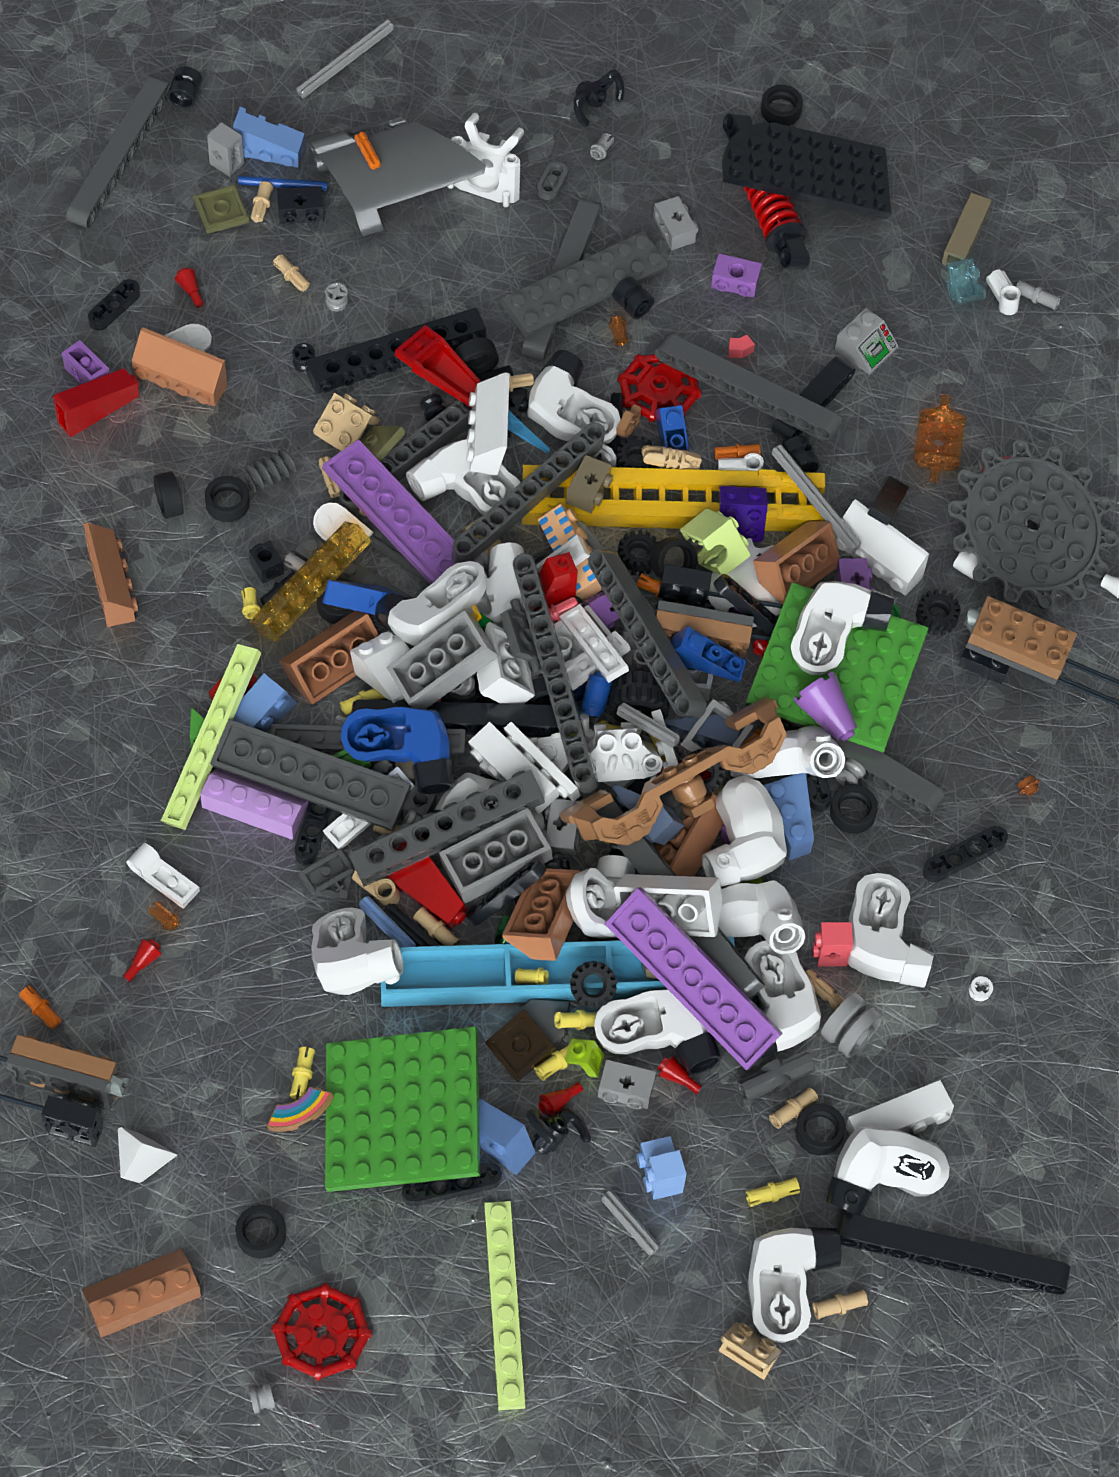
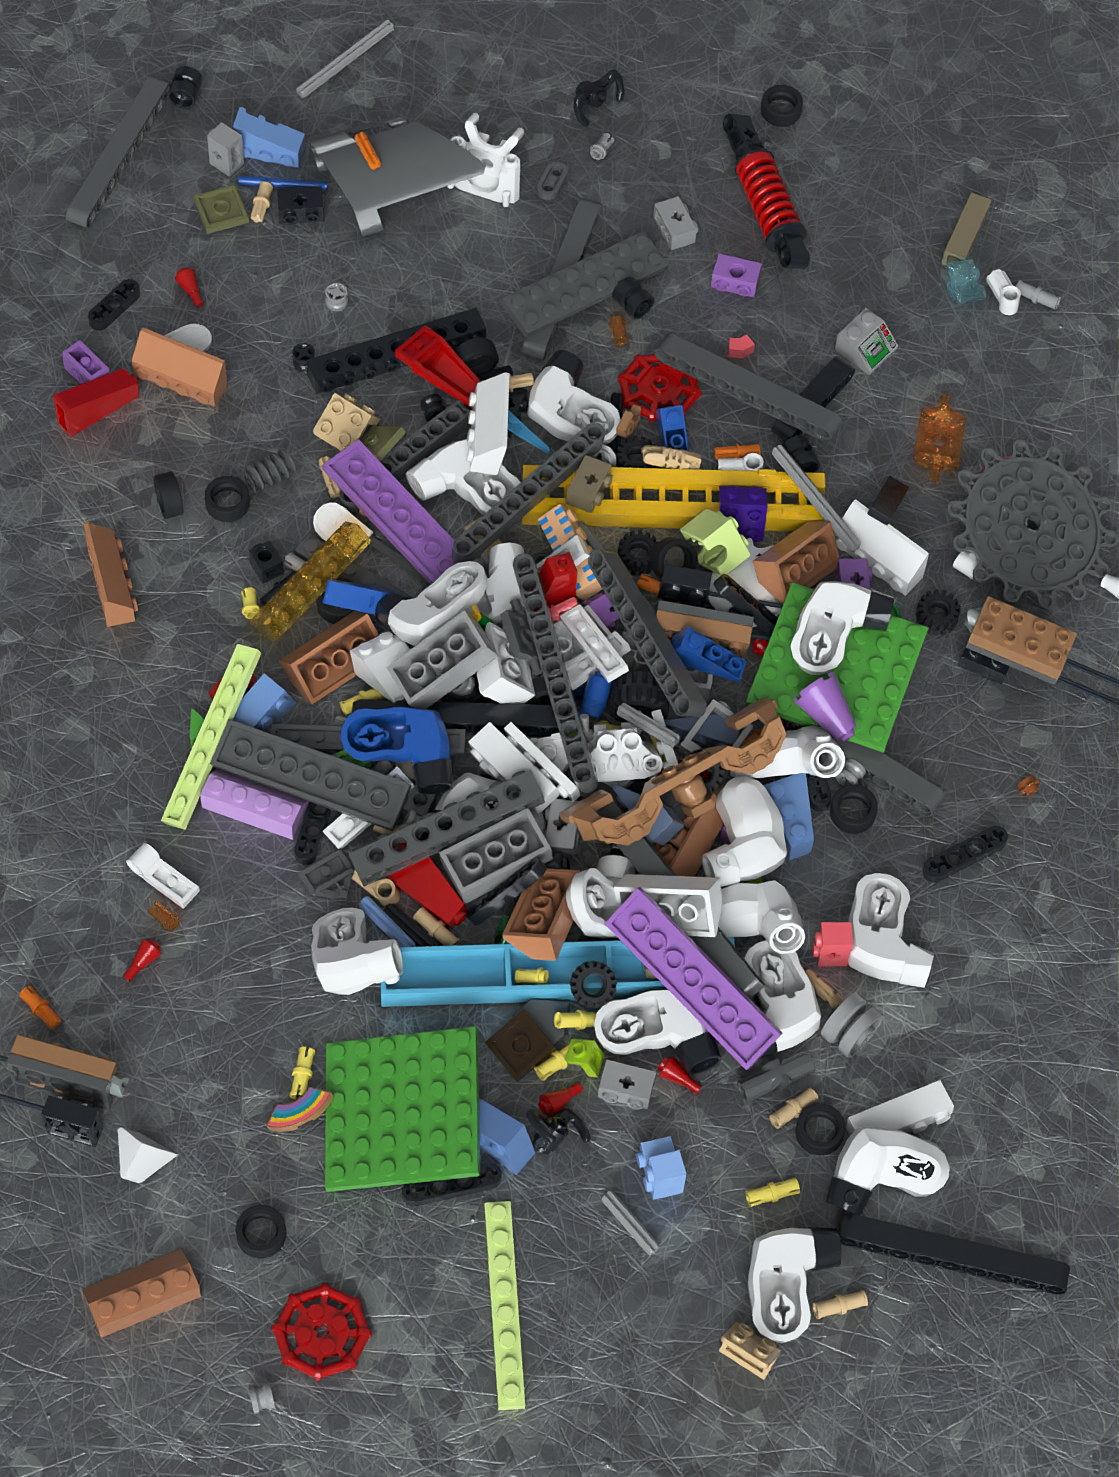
(291, 273): tan axle -> none
(809, 167): black plate -> none
(980, 981): white bush -> none

